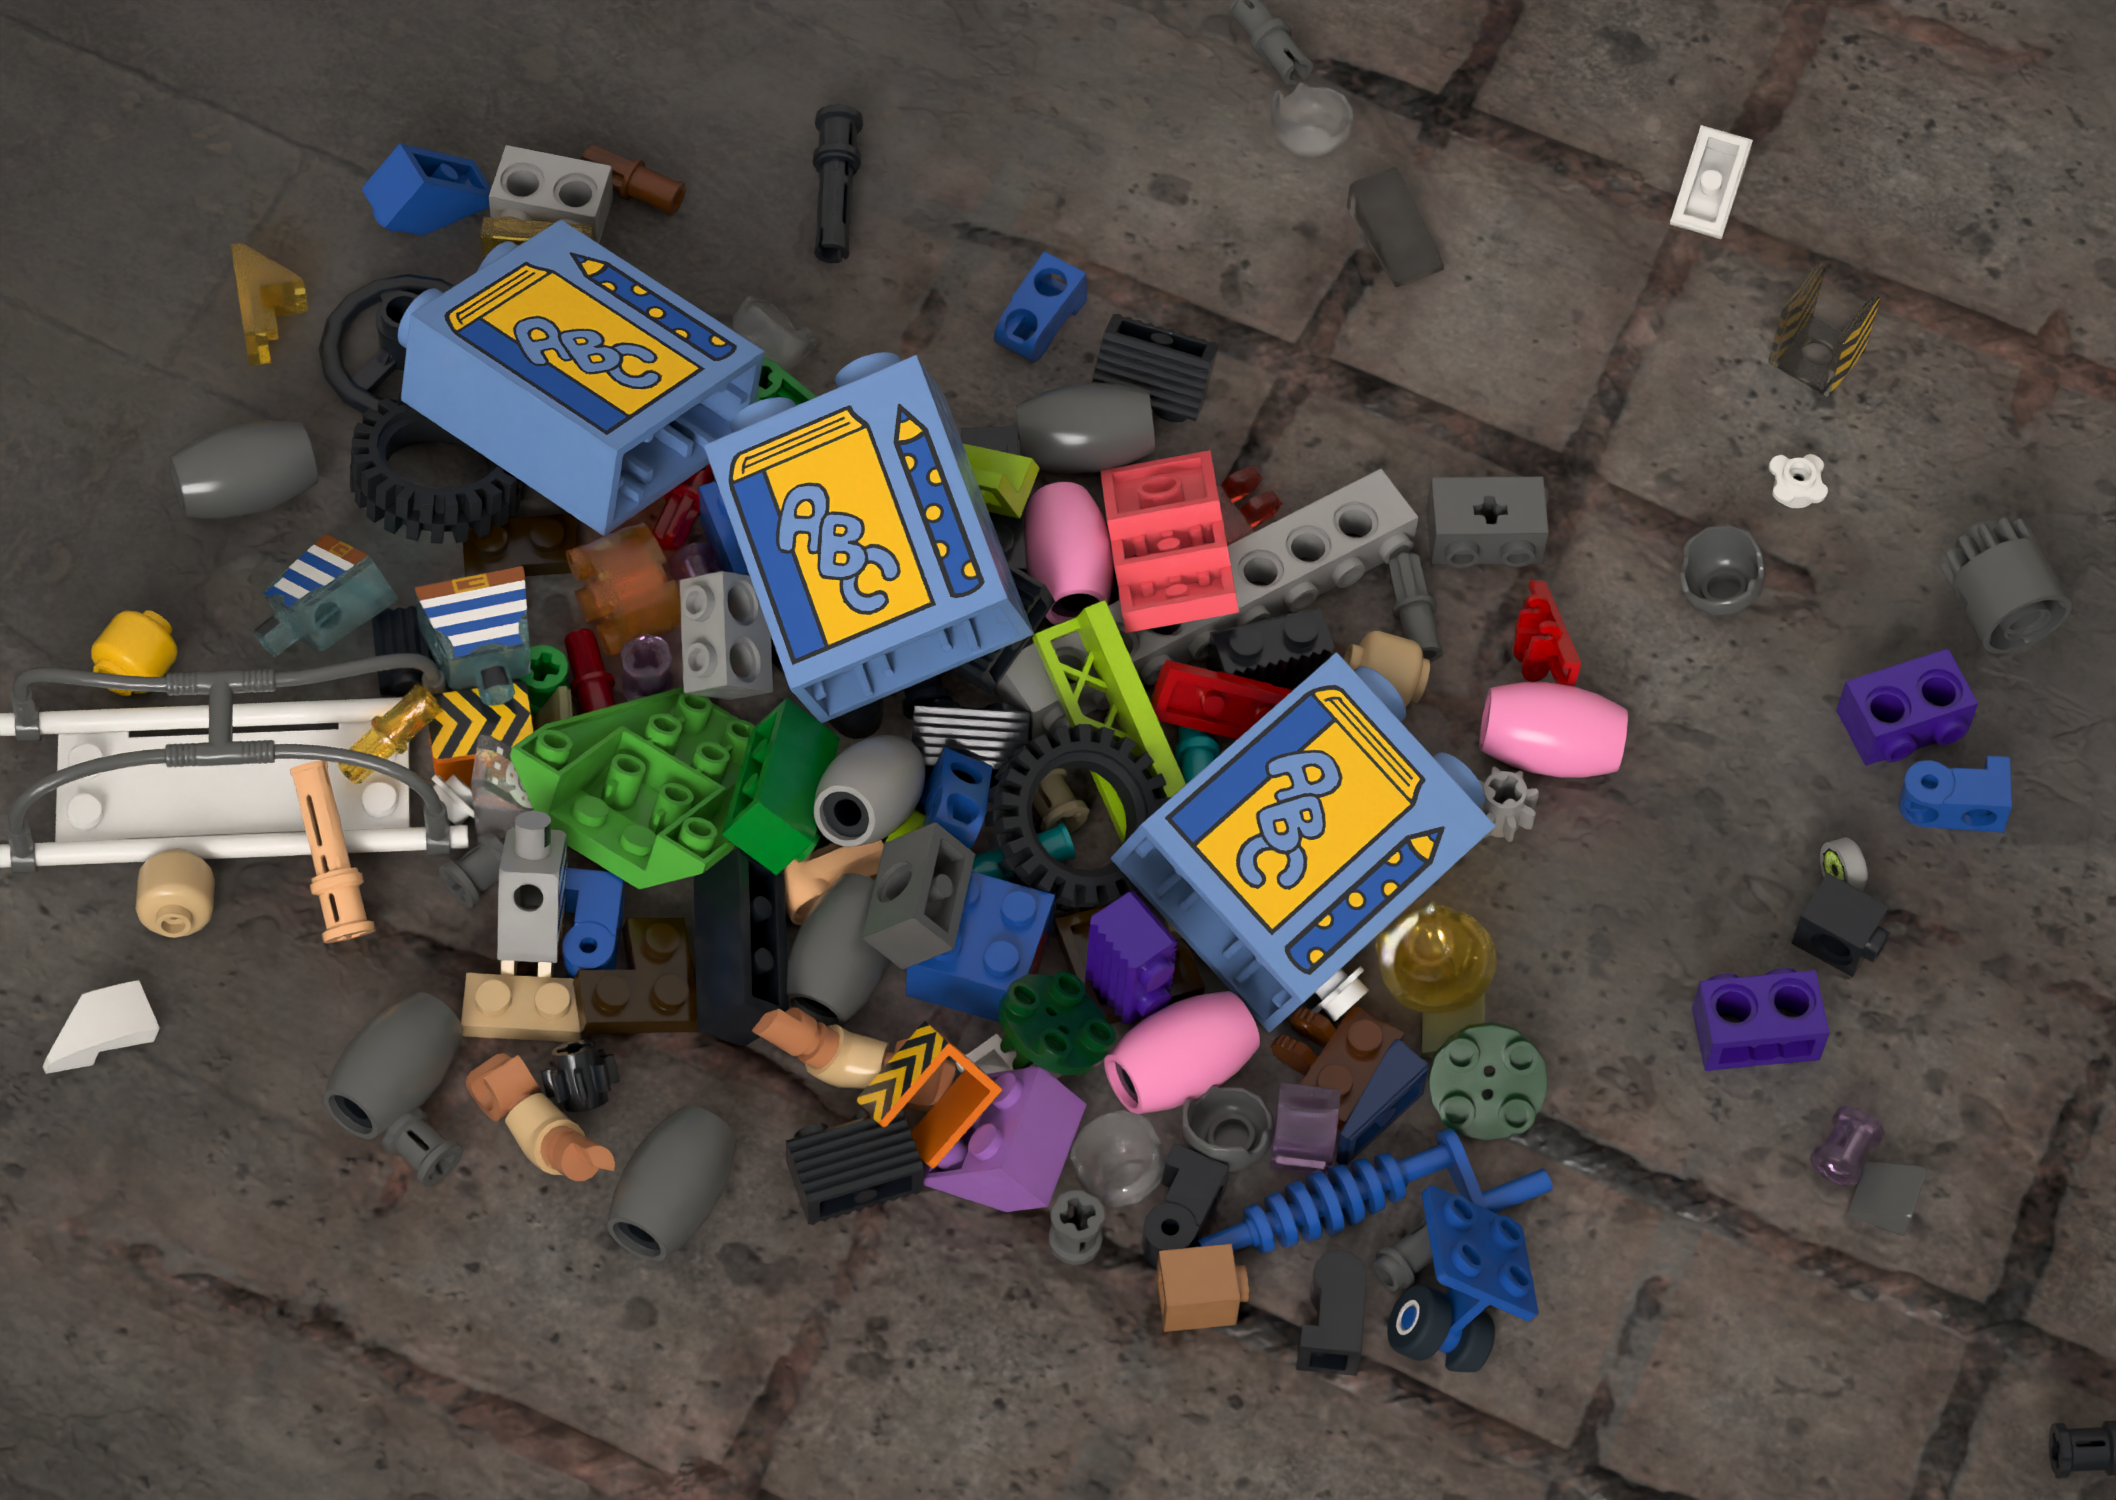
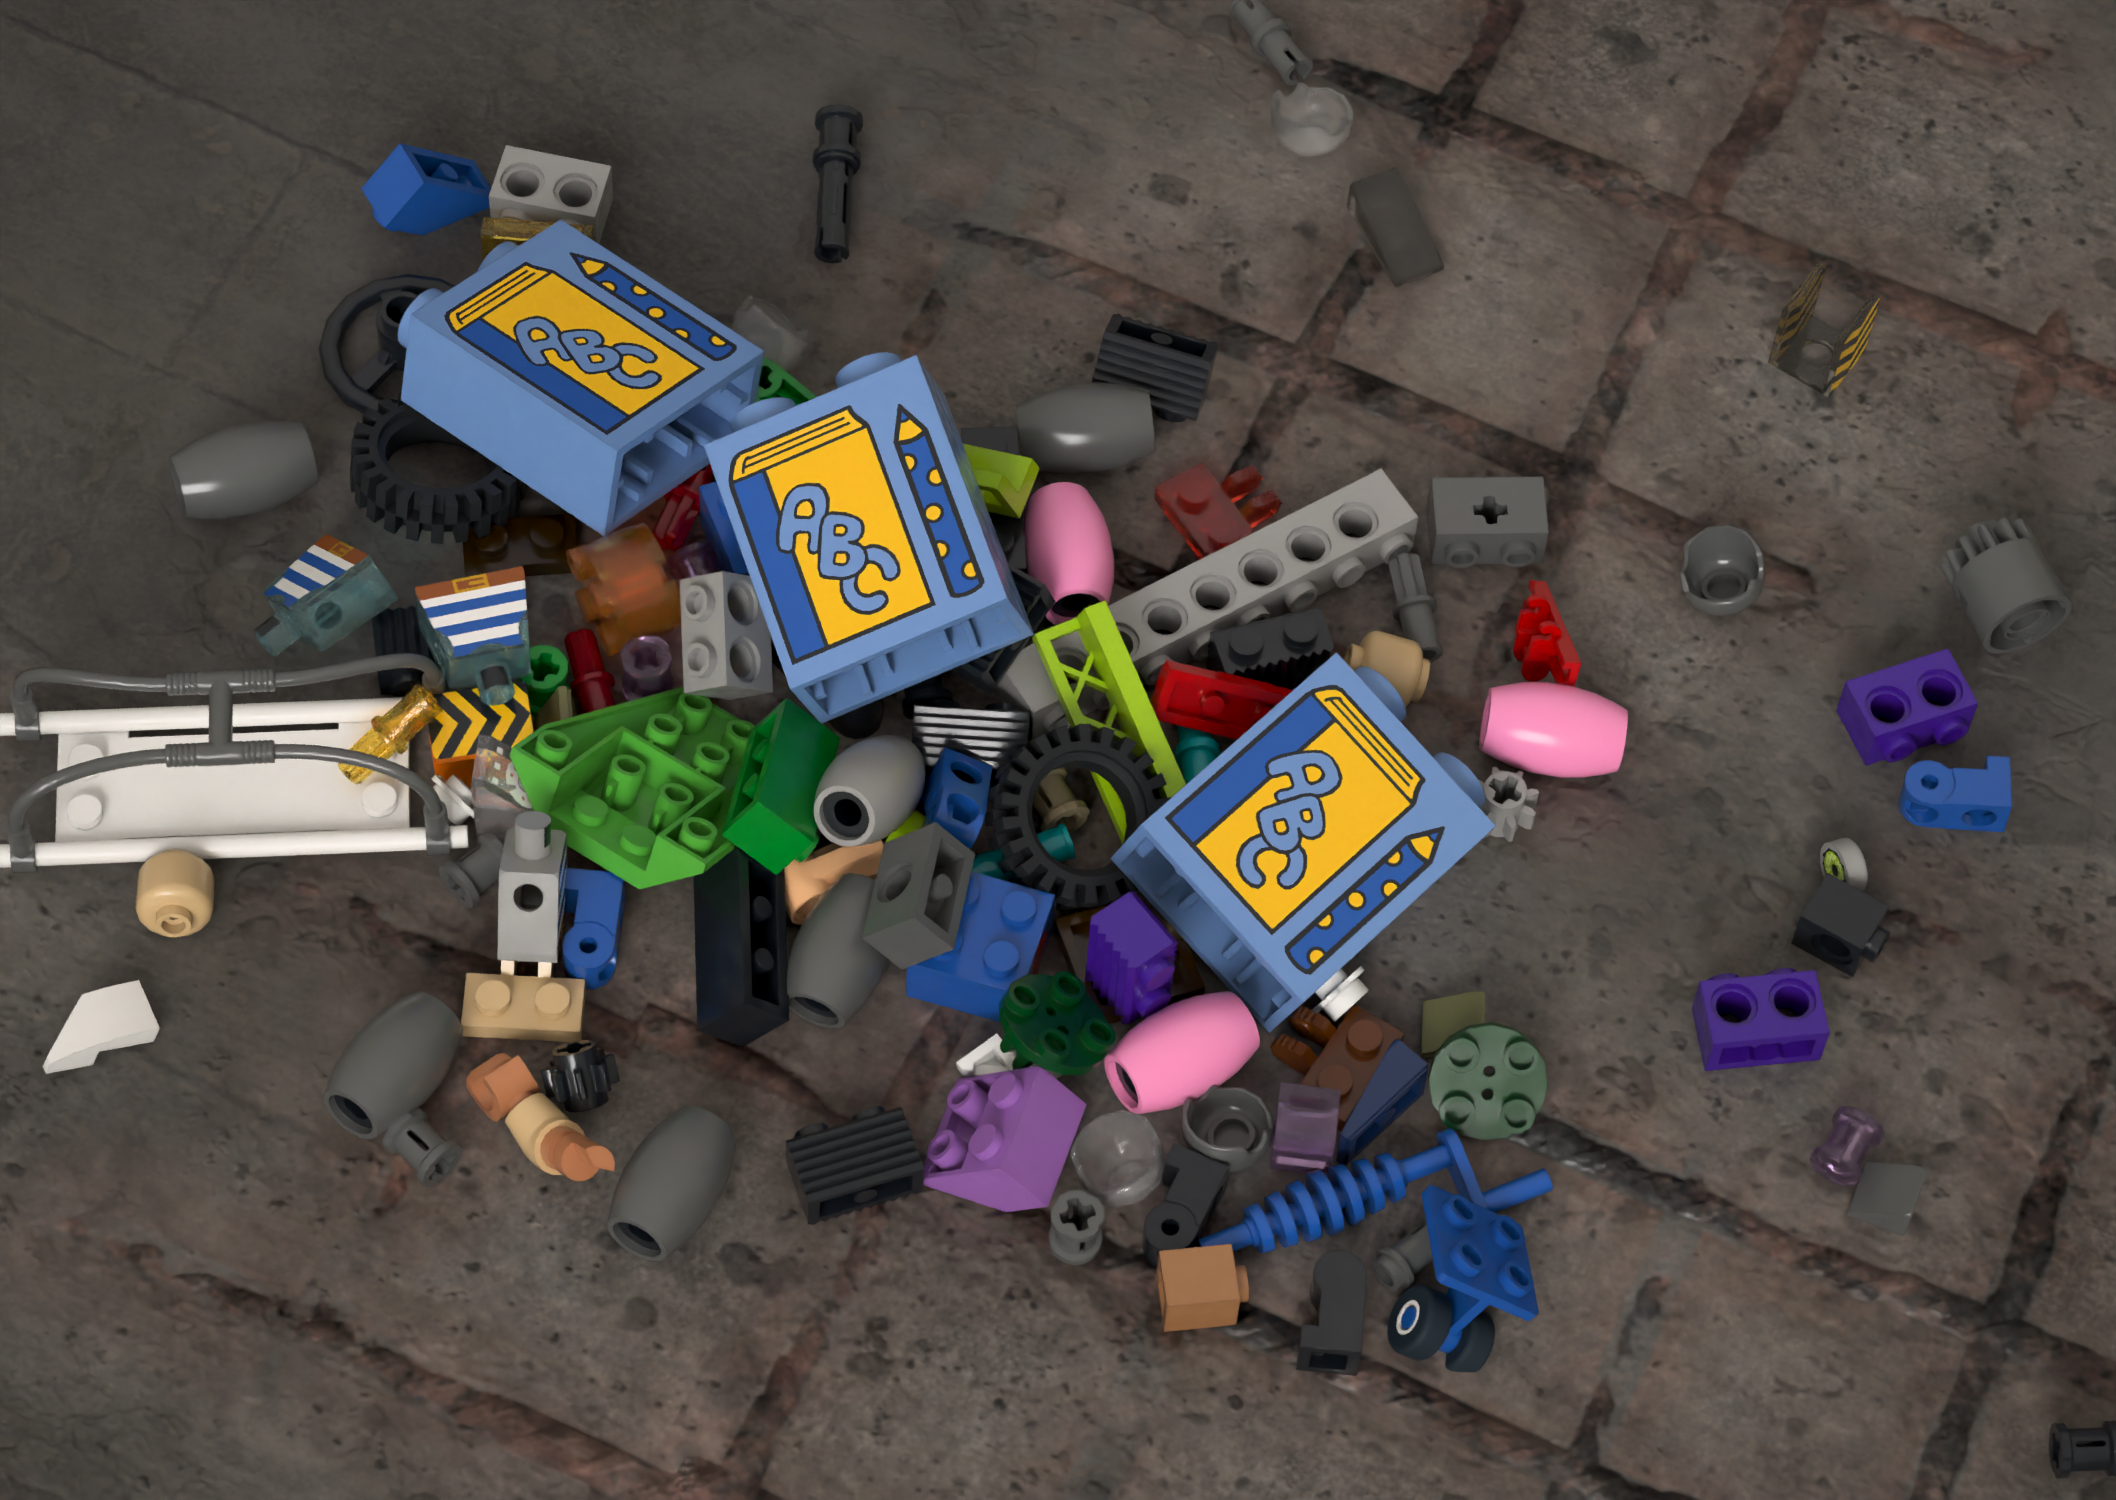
(135, 647): yellow head -> none
(264, 293): clear yellow slope -> none
(335, 879): light nougat pin -> none
(638, 181): reddish brown axle -> none
(653, 993): dark brown plate -> none
(844, 1056): nougat piece -> none
(953, 1111): orange piece -> none
(1041, 307): blue leg -> none
(1168, 542): coral slope -> none
(1436, 958): clear yellow helmet -> none
(1711, 182): white slope -> none
(1795, 492): white plate -> none

